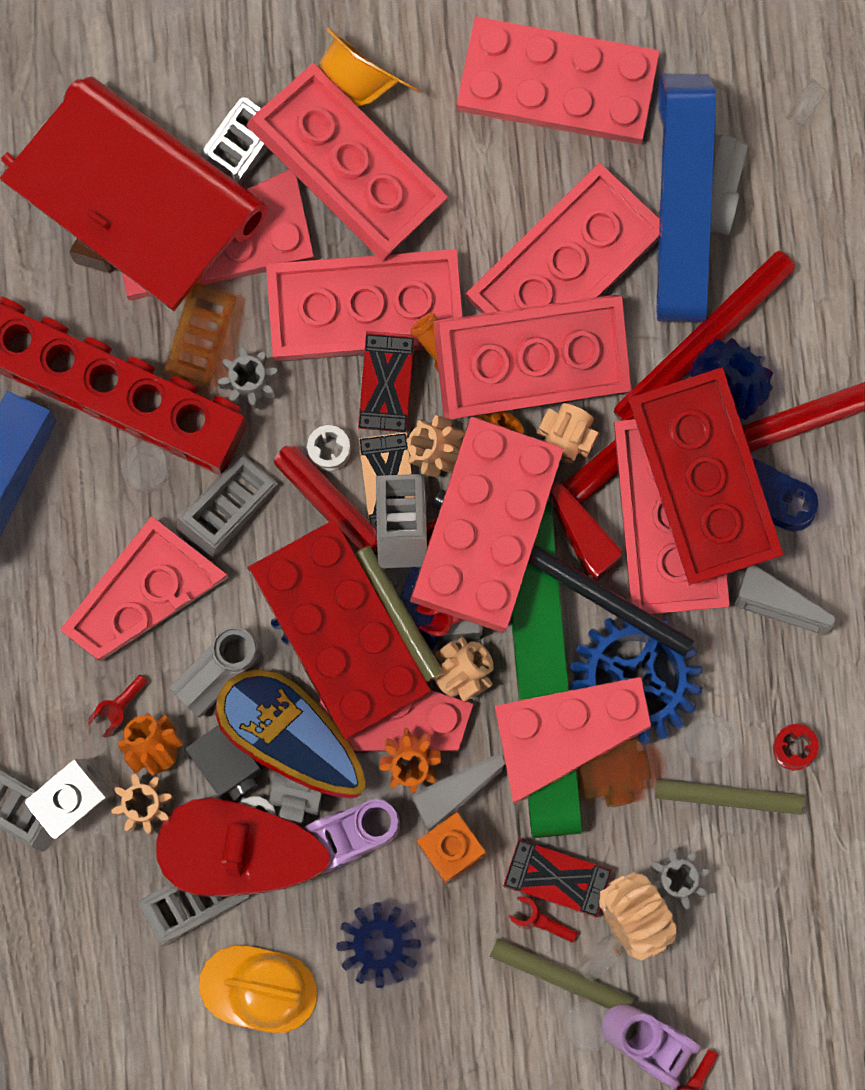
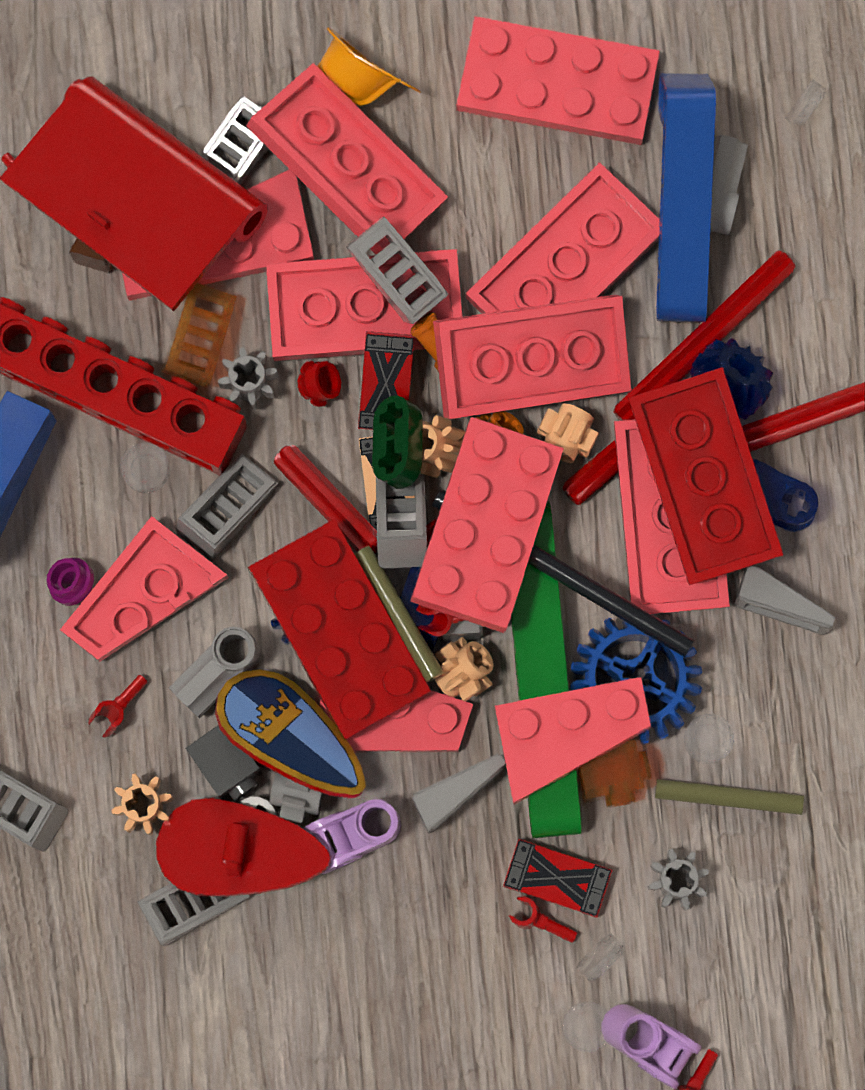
(63, 574): none -> magenta plate
(69, 797): bracket -> none
(150, 744): orange gear -> none
(258, 989): light orange piece -> none
(319, 382): none -> red plate
(342, 443): white bush -> none
(367, 957): clear blue gear -> none
(397, 442): none -> dark green beam
(406, 748): orange gear -> none
(422, 275): none -> light grey slope
(451, 848): orange brick -> none
(558, 975): olive bar -> none
(591, 544): red slope -> none
(637, 916): light nougat gear -> none
(795, 762): red bush -> none

